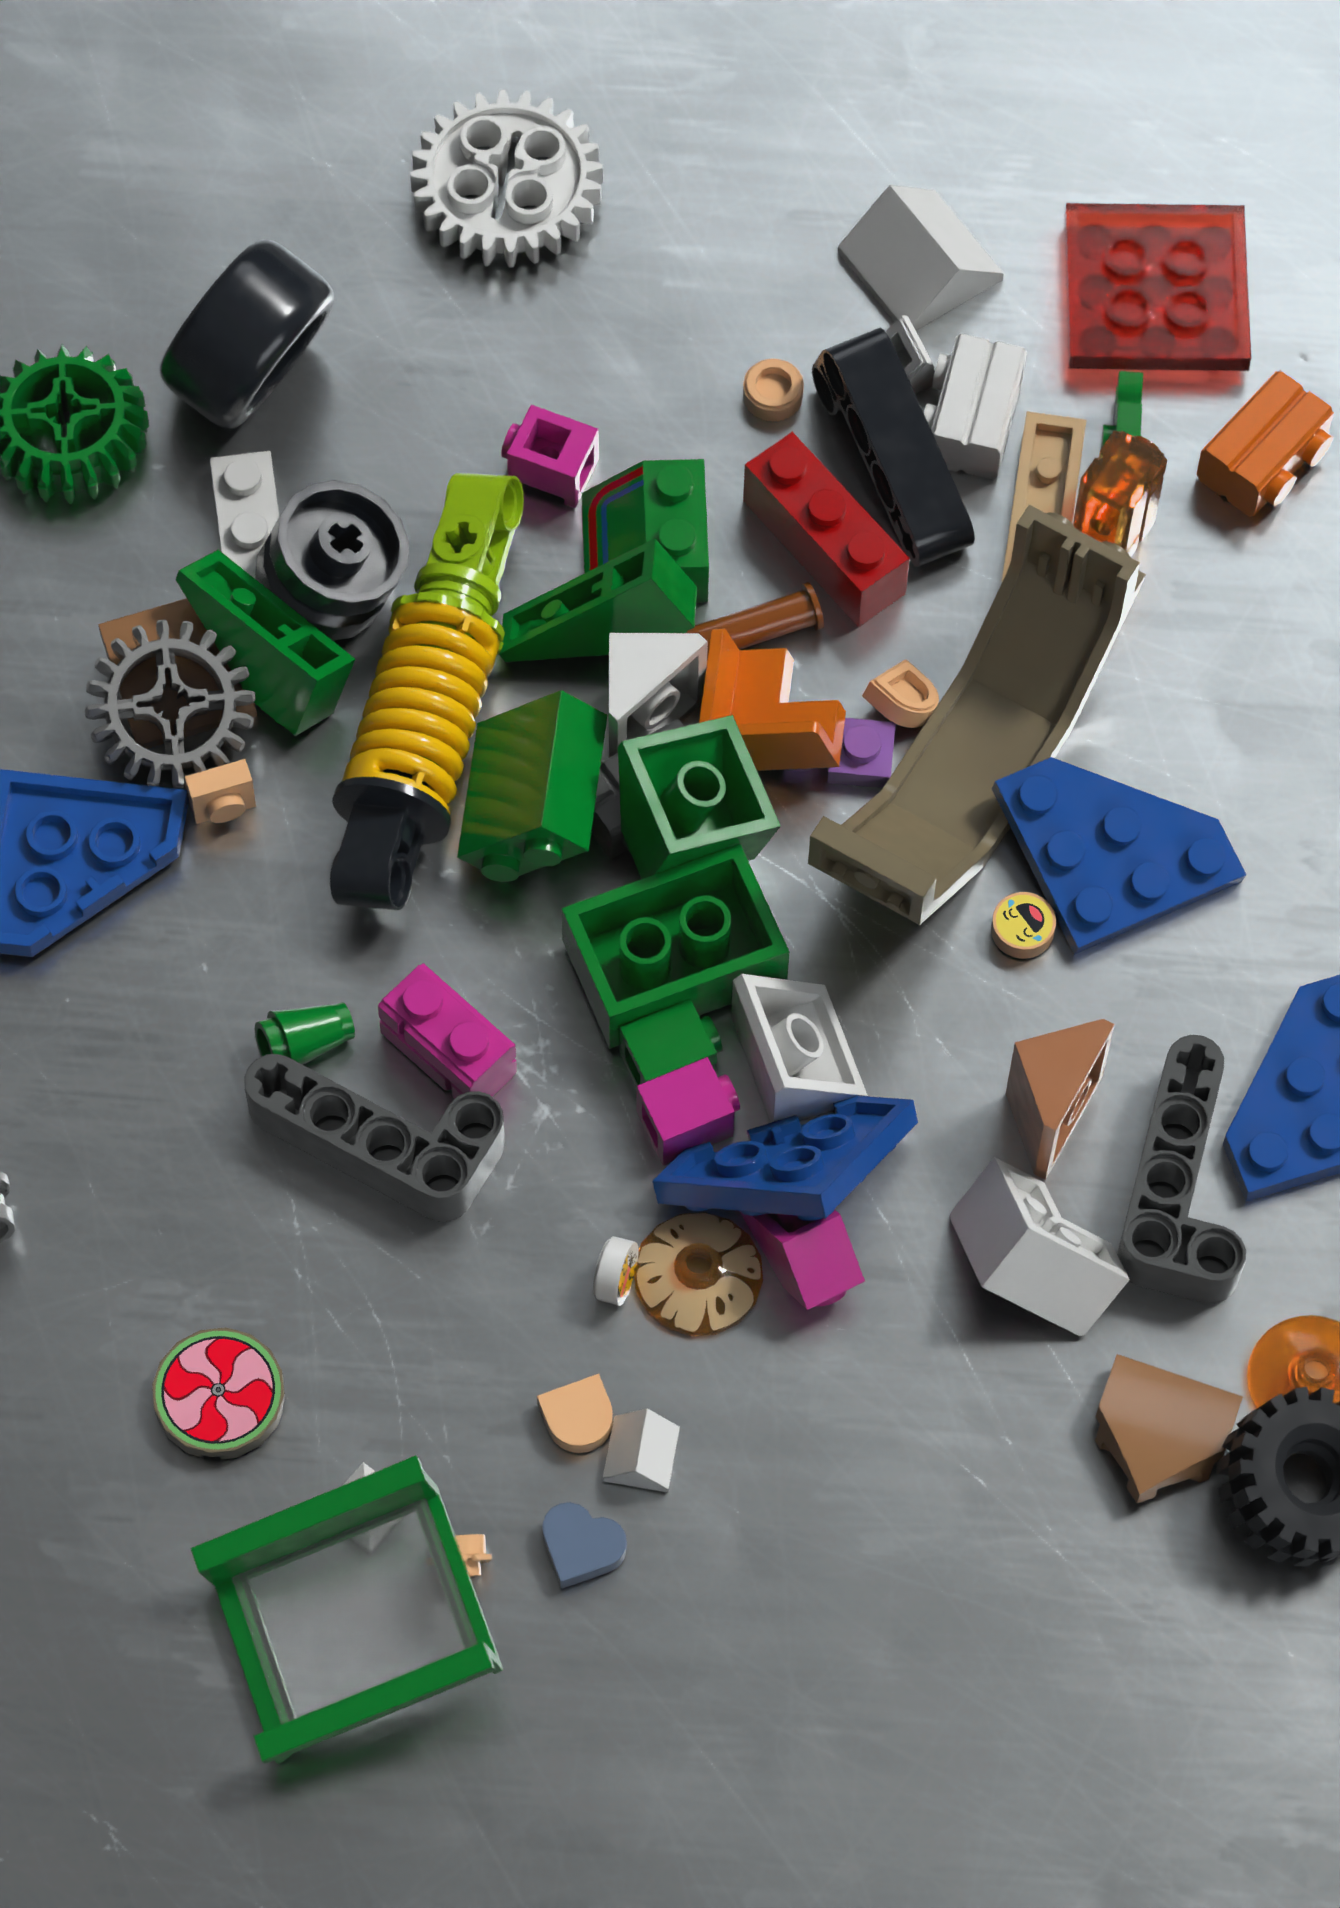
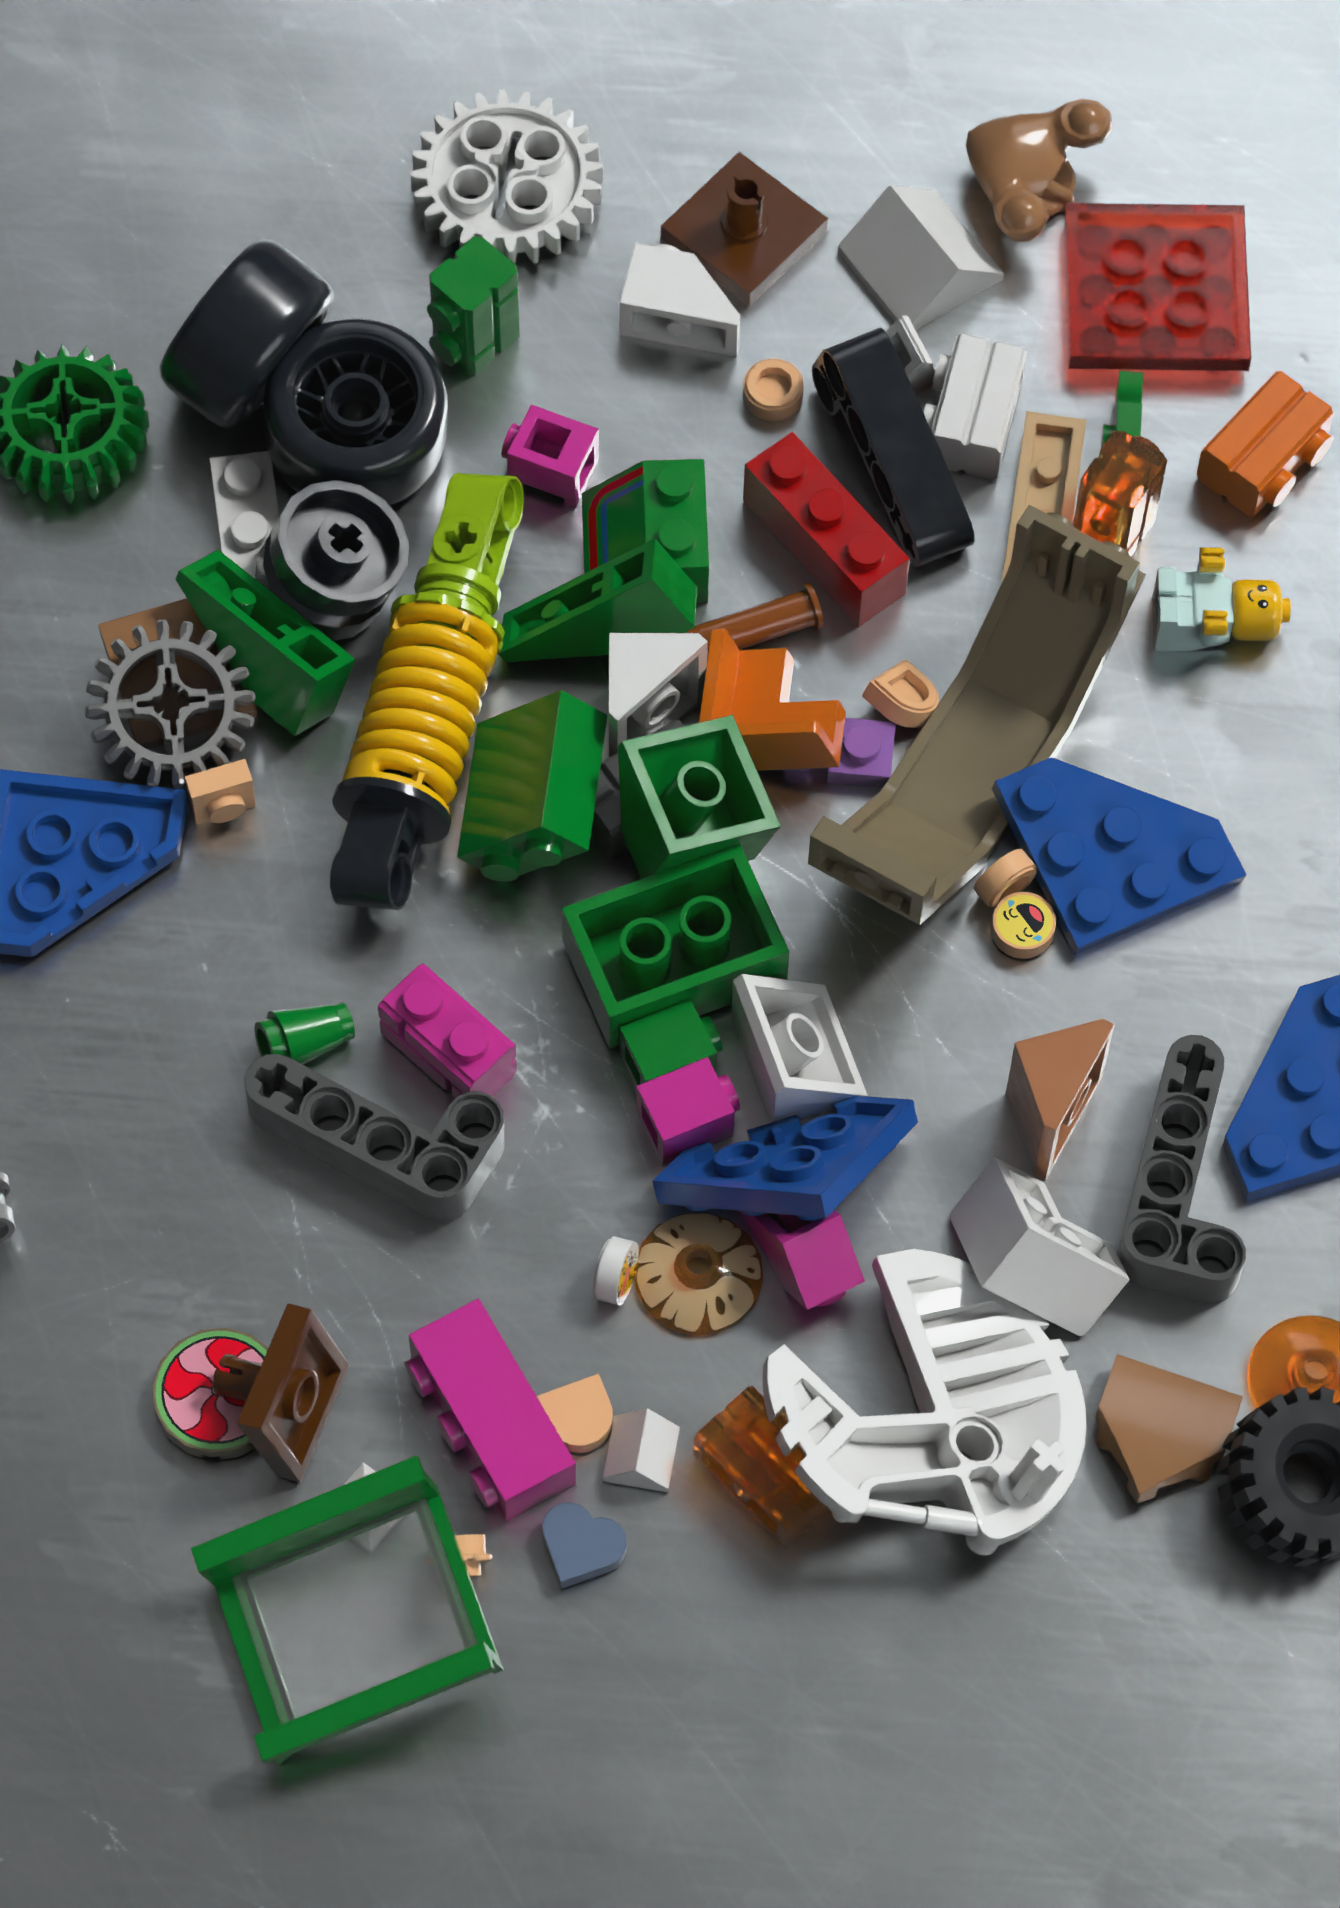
(288, 1392): none -> reddish brown tile
(356, 409): none -> black wheel
(474, 306): none -> green brick
(490, 1411): none -> dark pink brick
(676, 302): none -> white slope
(745, 228): none -> reddish brown tile
(746, 1459): none -> clear orange brick
(982, 1388): none -> white piece
(1004, 877): none -> light nougat tile
(1026, 164): none -> medium nougat head
(1206, 608): none -> piece

